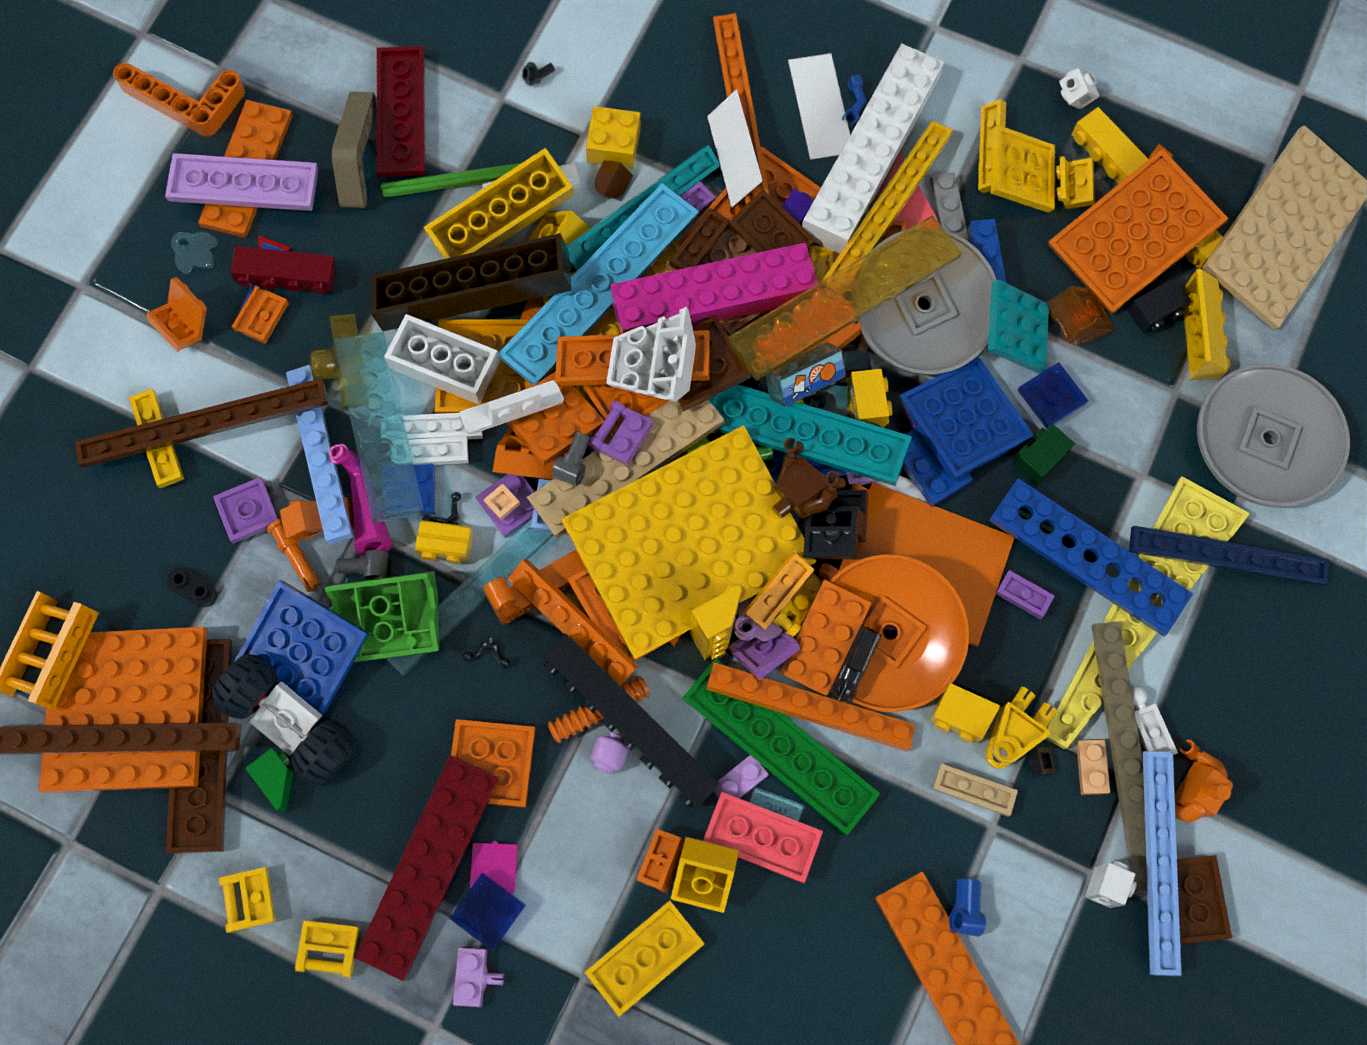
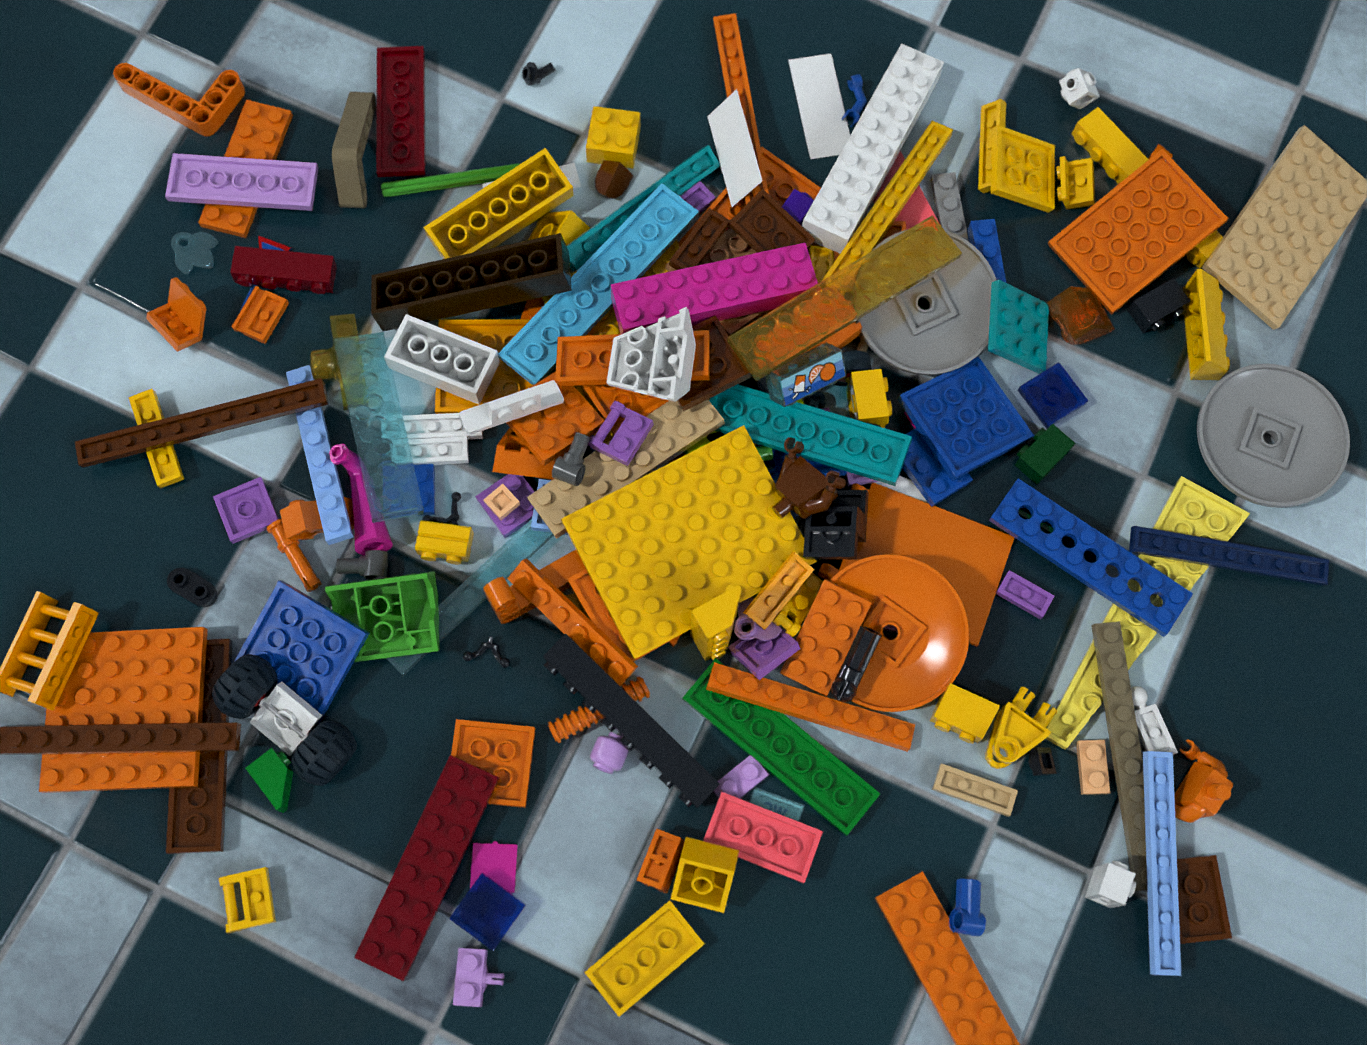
(327, 938): yellow plate -> none

